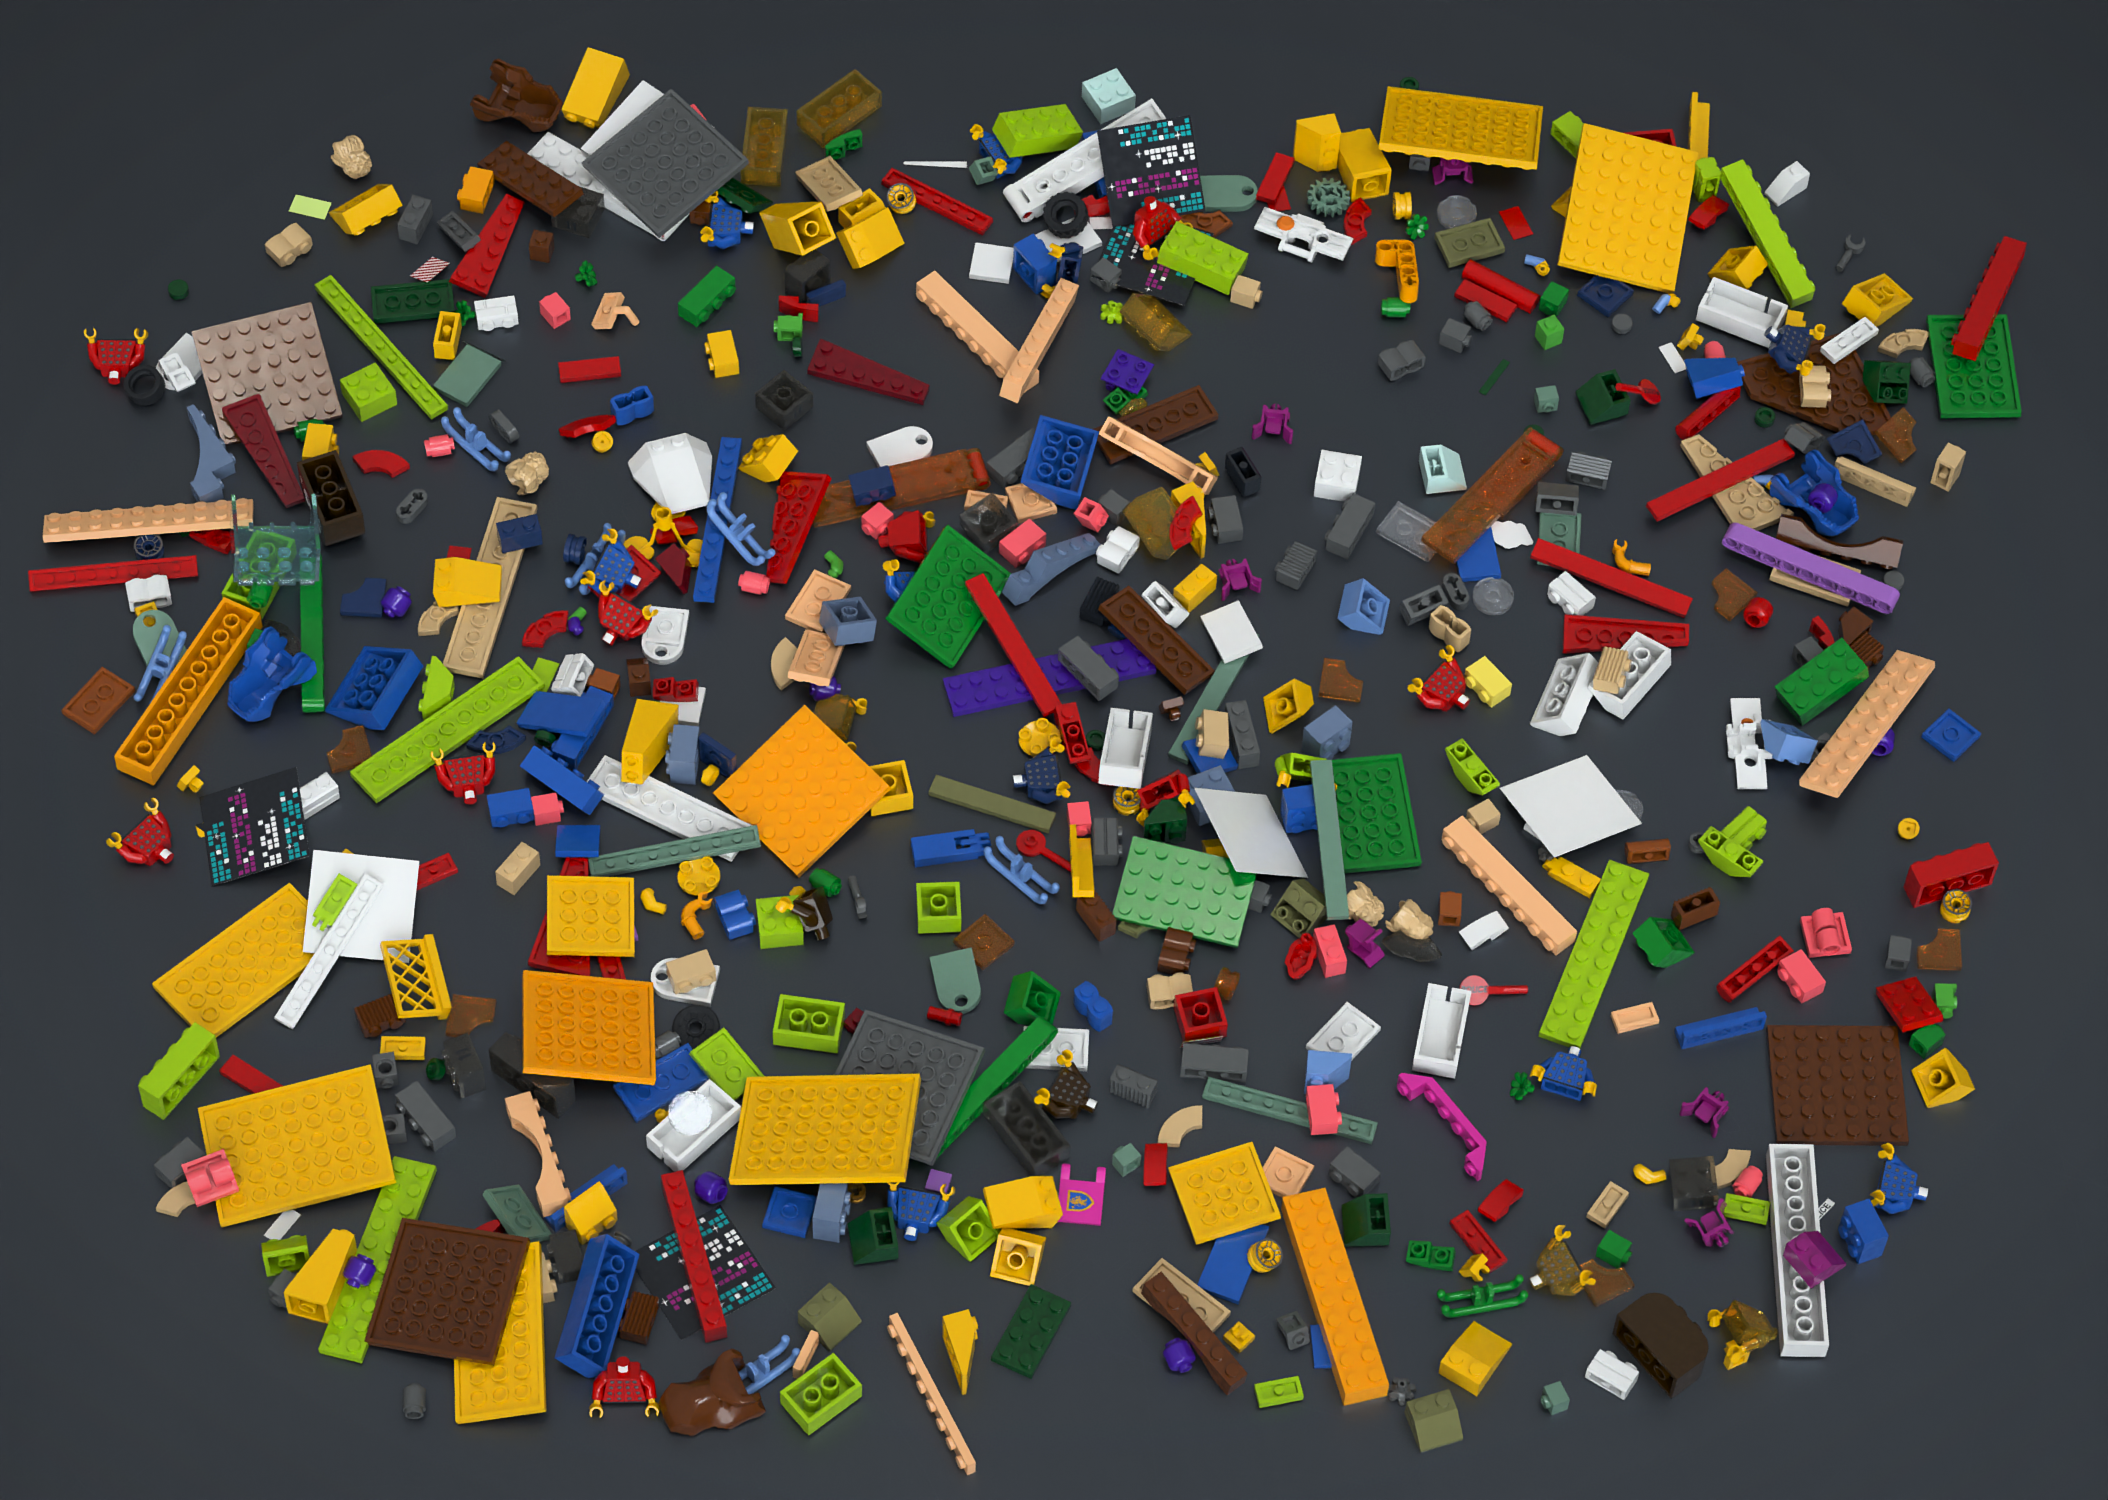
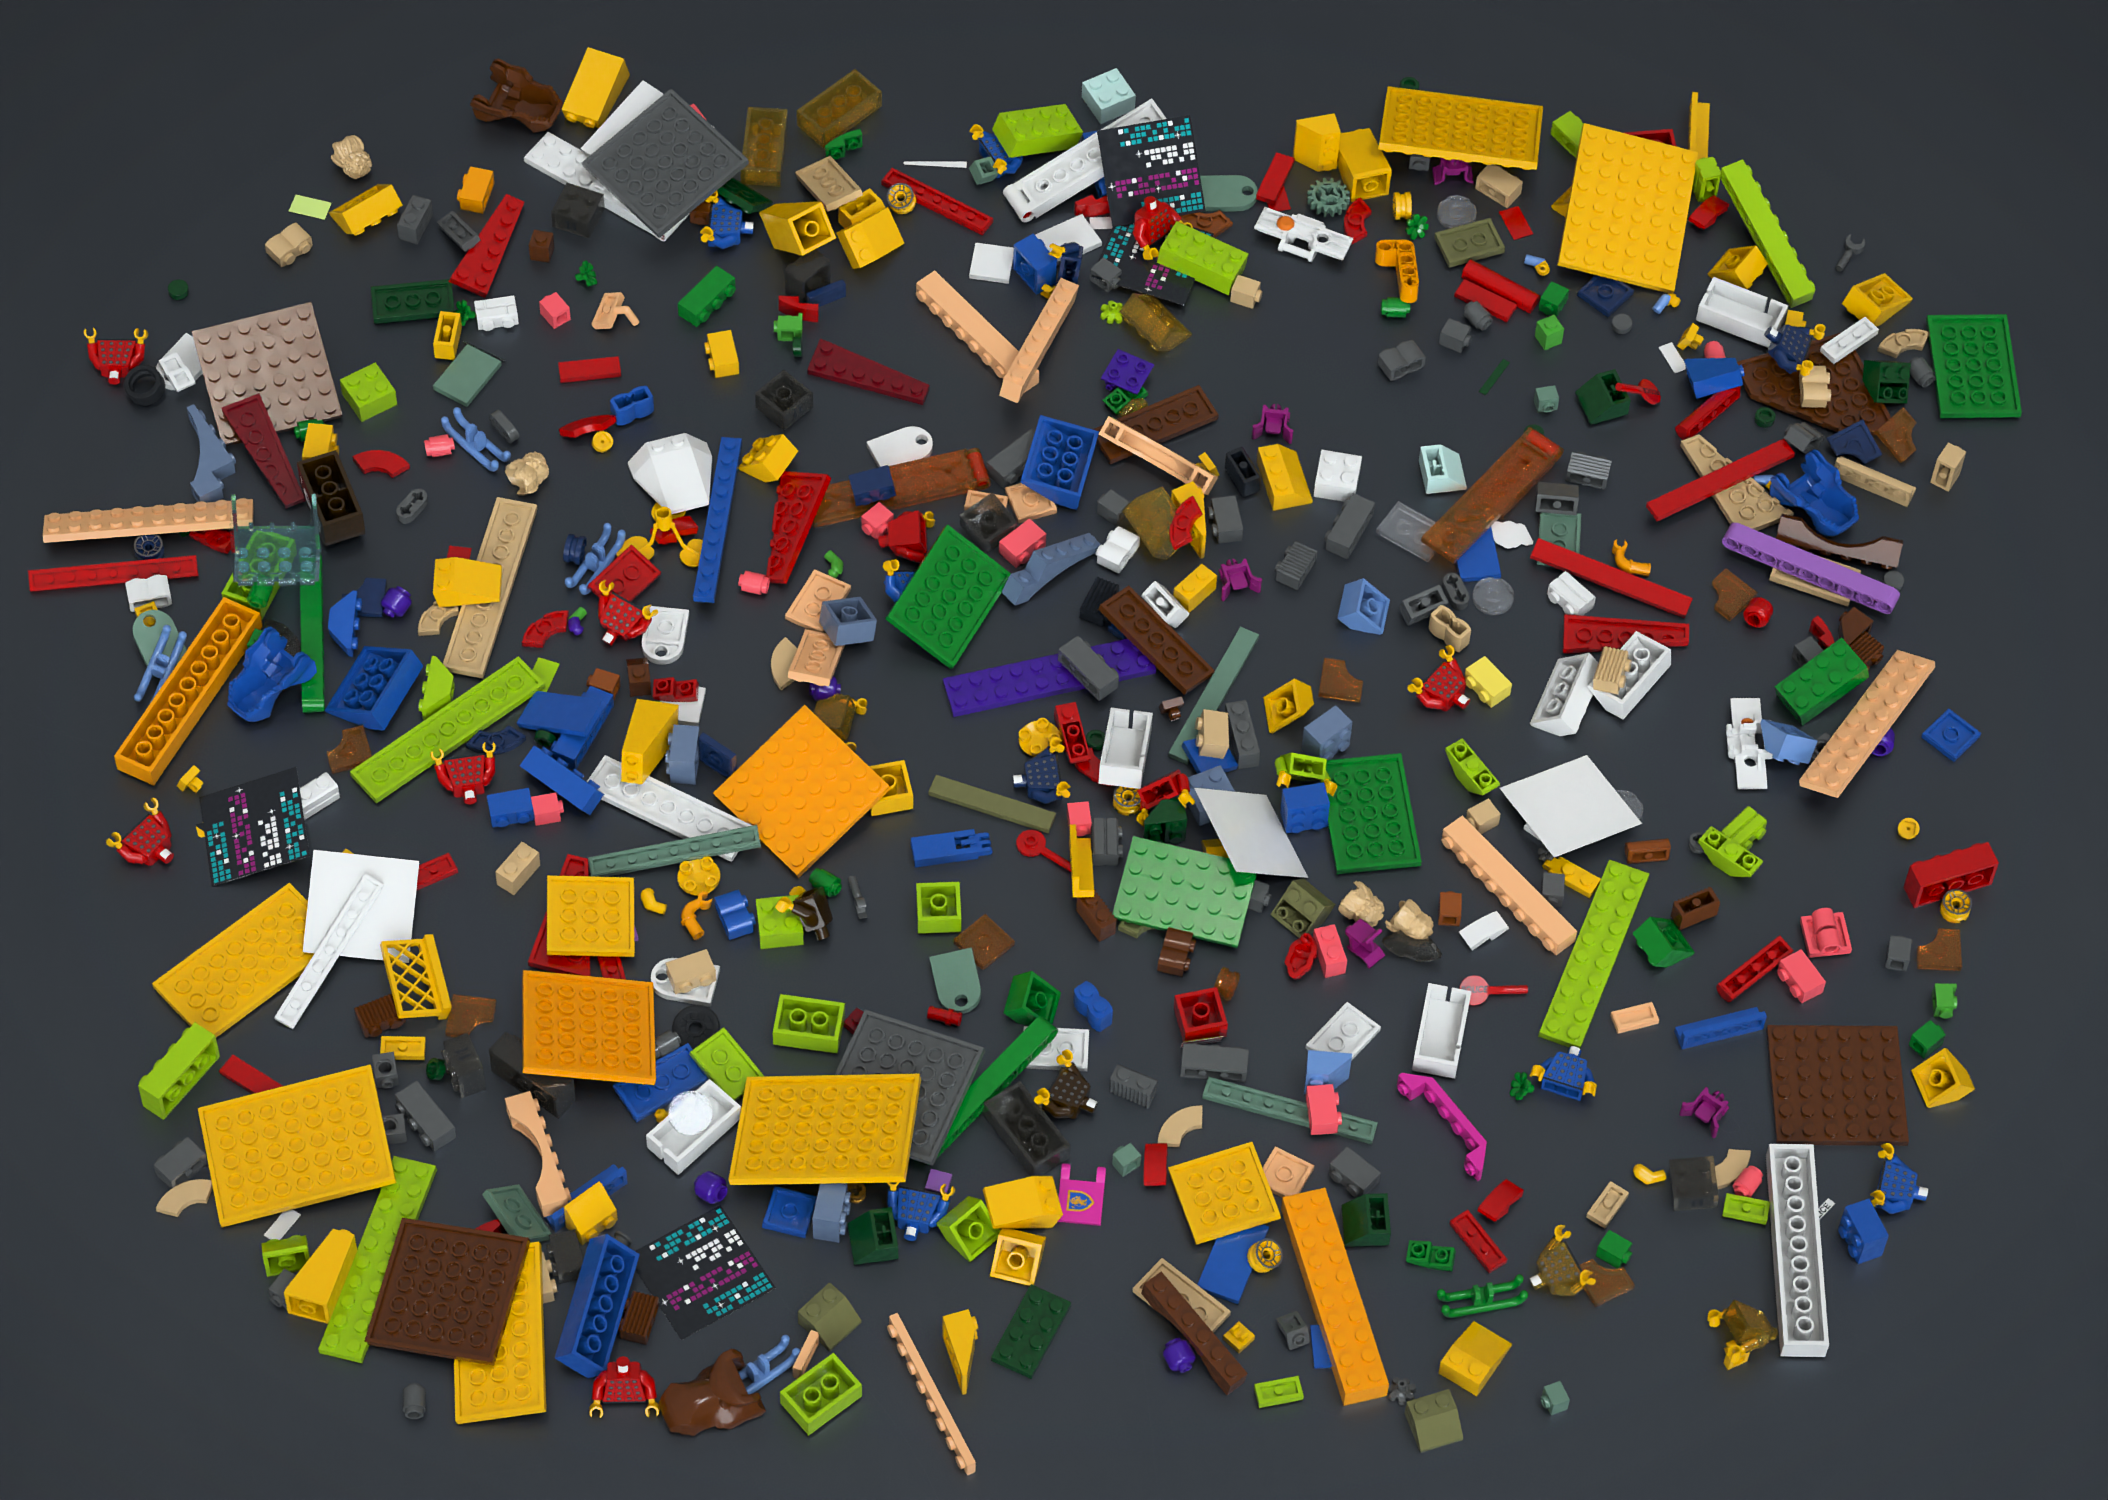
(98, 700): dark orange tile -> none
(210, 1178): coral plate -> none
(334, 901): lime hinge -> none
(344, 622): none -> blue slope
(359, 1271): dark purple head -> none
(381, 347): lime plate -> none
(429, 269): sticker -> none
(519, 533): dark blue brick -> none
(531, 179): reddish brown plate -> none
(573, 675): white brick -> none
(577, 841): blue tile -> none
(613, 566): blue torso -> none
(676, 566): dark red slope -> none
(694, 1256): red brick -> none
(710, 775): yellow tile -> none
(737, 532): medium blue piece -> none
(1013, 644): red tile -> none
(1020, 872): medium blue piece -> none
(1059, 201): black tyre -> none
(1091, 514): coral brick -> none
(1163, 989): tan brick -> none
(1231, 632): white tile -> none
(1283, 477): none -> yellow slope
(1329, 840): sand green tile -> none
(1473, 1266): yellow tile -> none
(1499, 185): none -> tan brick
(1553, 888): none -> dark grey brick
(1612, 1373): white brick -> none
(1663, 1341): dark brown brick -> none
(1713, 1226): magenta piece -> none
(1788, 184): white slope -> none
(1813, 1257): magenta slope -> none
(1823, 497): dark purple head -> none
(1909, 1004): red plate -> none
(1989, 298): red brick -> none

